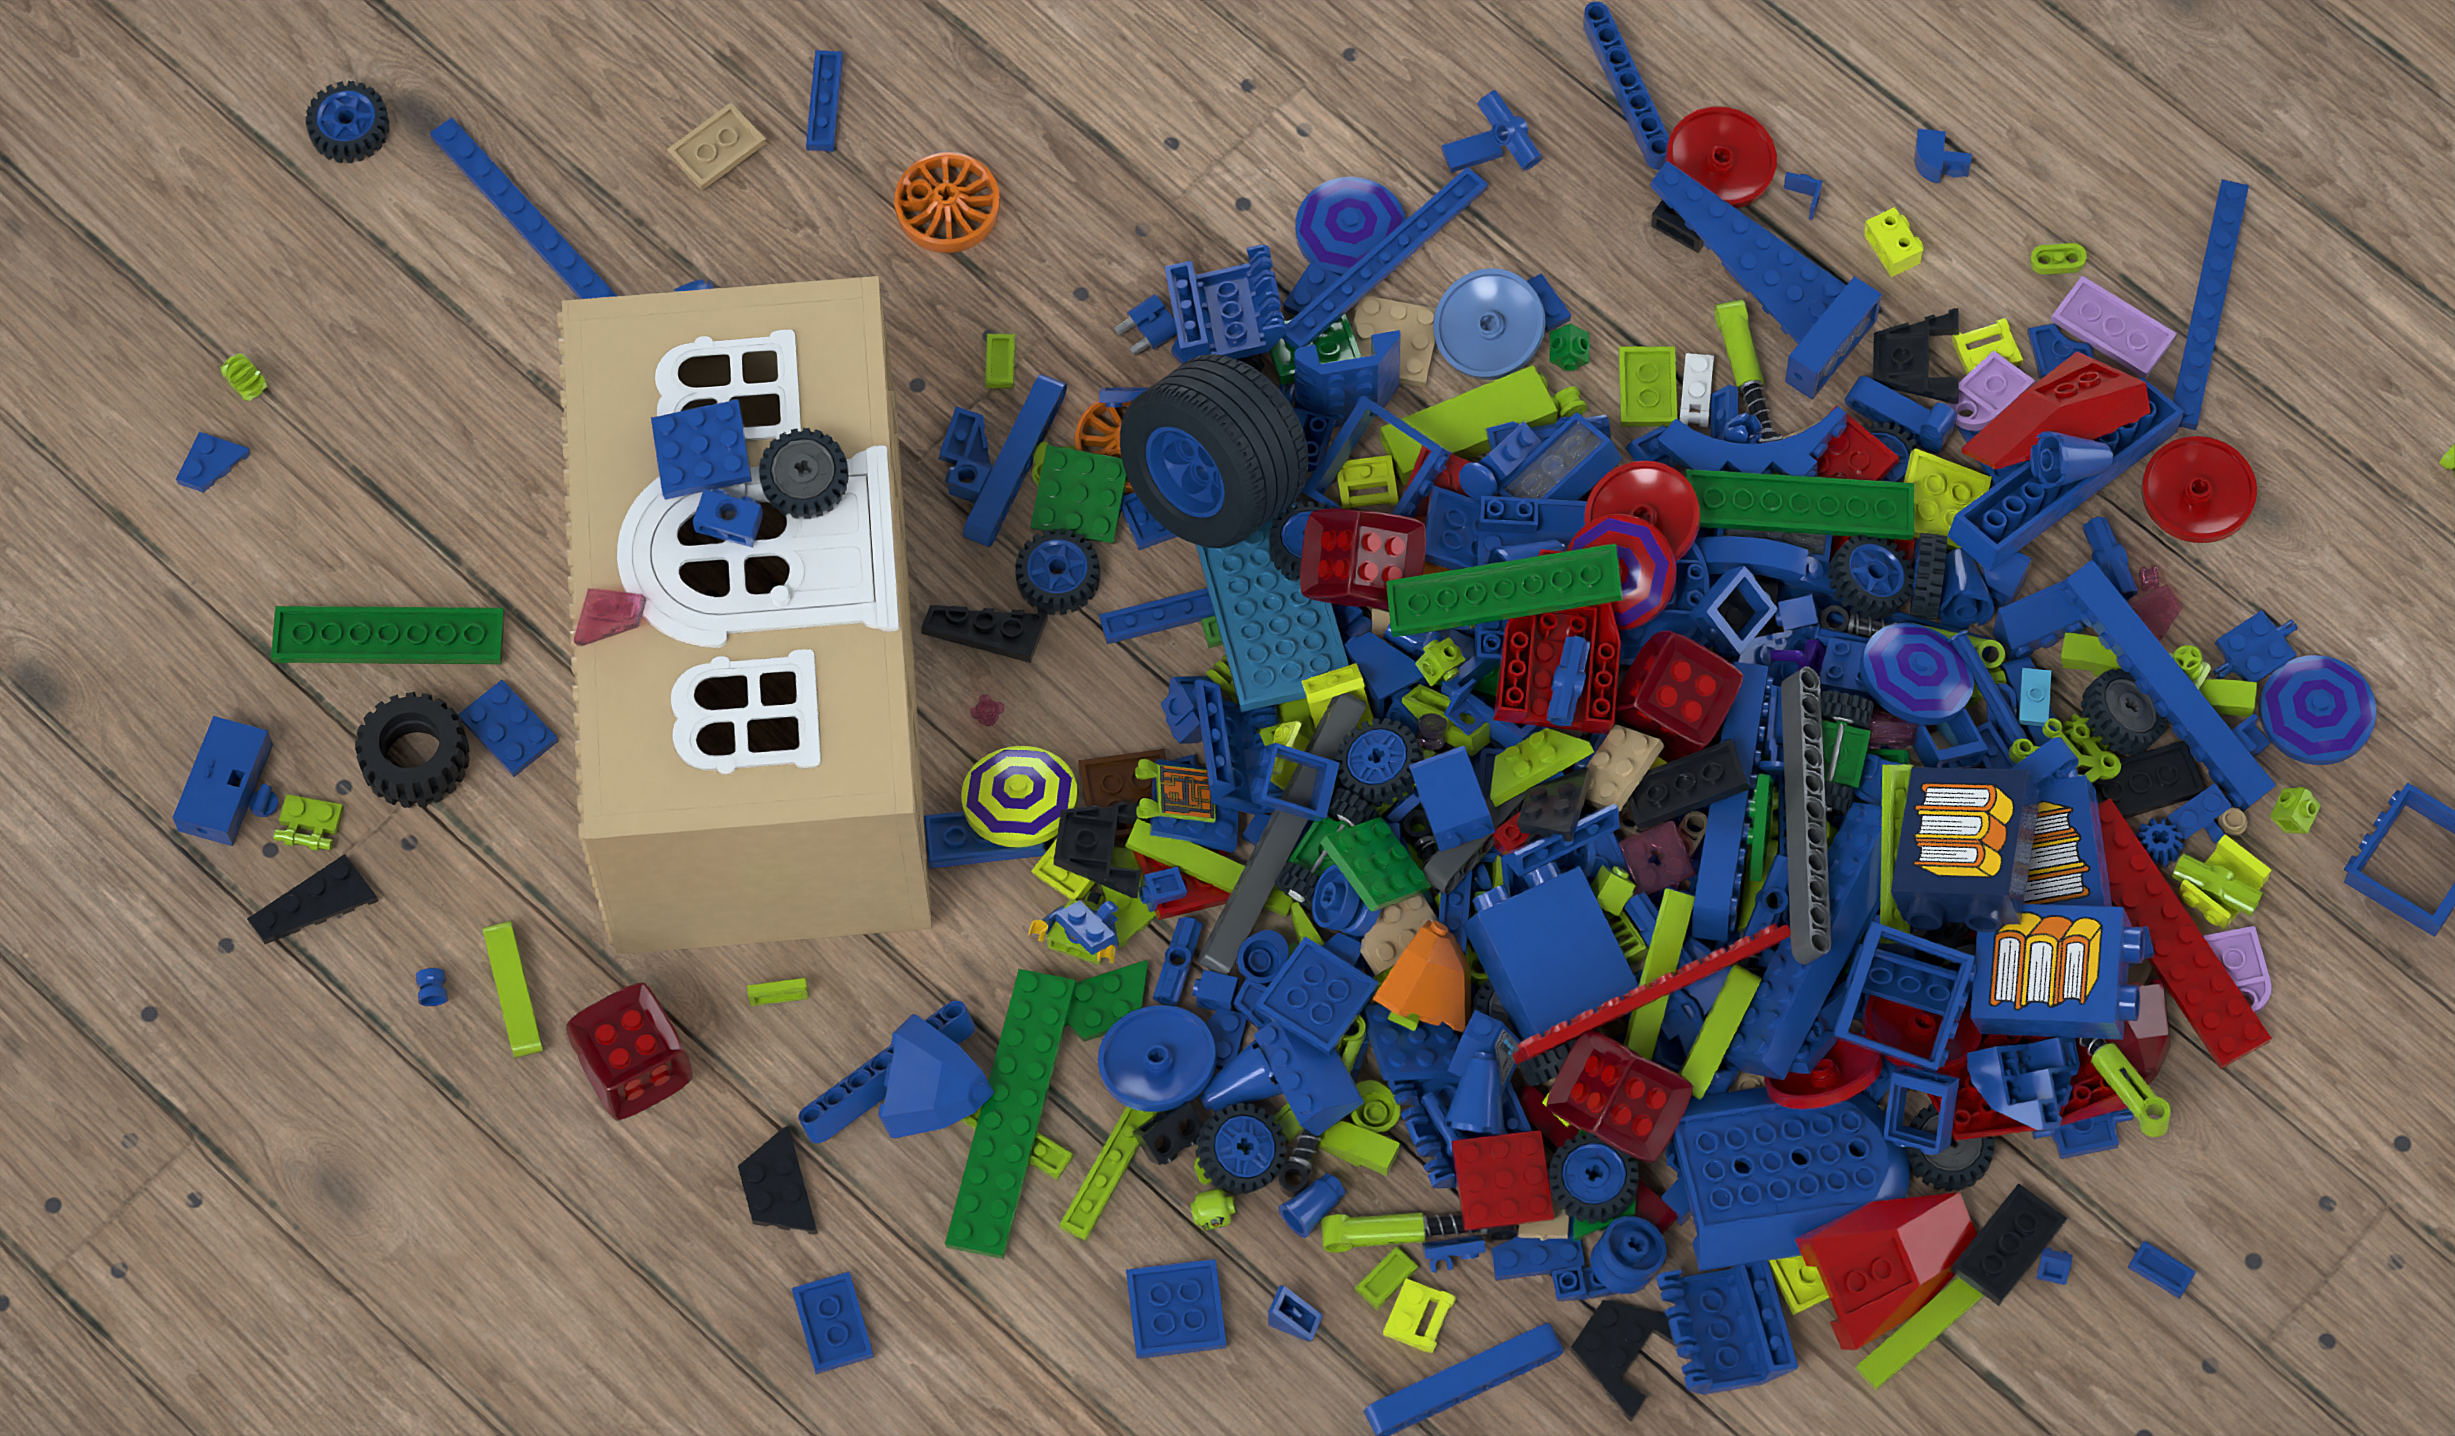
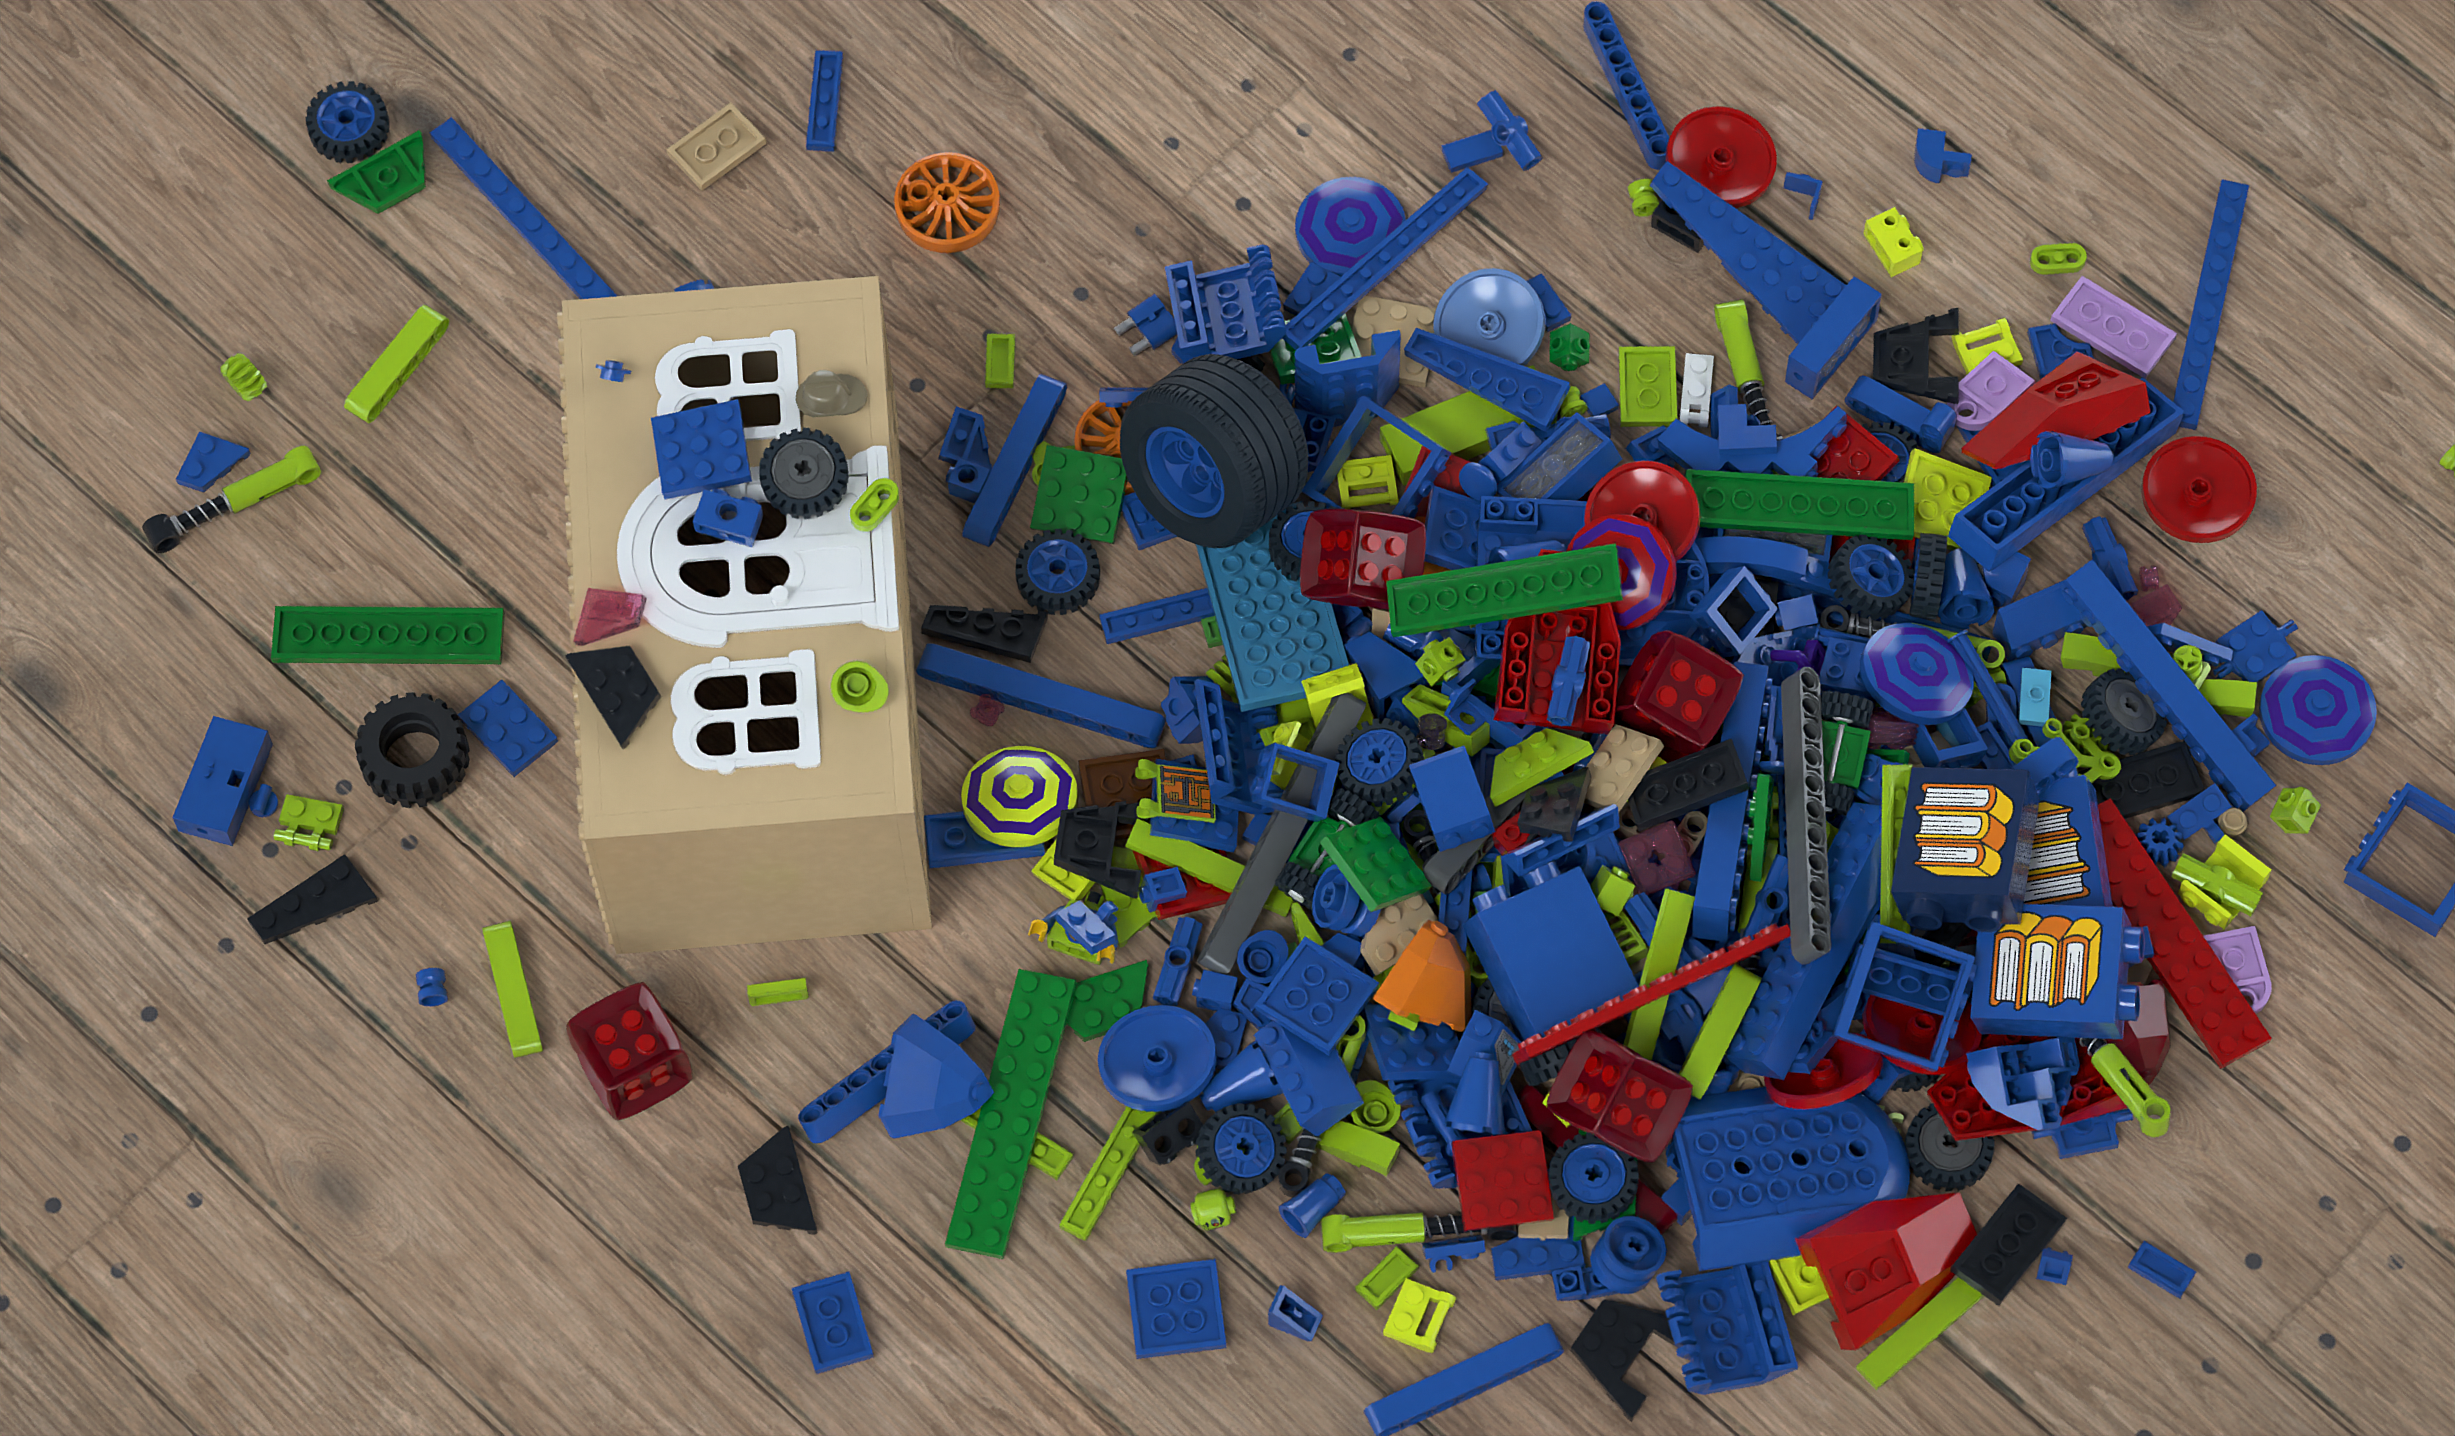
(296, 468): none -> piece
(385, 176): none -> green wing
(396, 363): none -> lime beam
(612, 371): none -> blue plate
(617, 687): none -> black wing
(830, 394): none -> dark tan piece
(859, 687): none -> lime piece
(871, 505): none -> lime plate
(1041, 695): none -> blue beam
(1508, 385): none -> blue wing
(1600, 401): none -> blue tile
(1643, 197): none -> lime wheel
(1740, 439): none -> blue tile
(1927, 1082): blue window -> none
(2173, 638): none -> wing

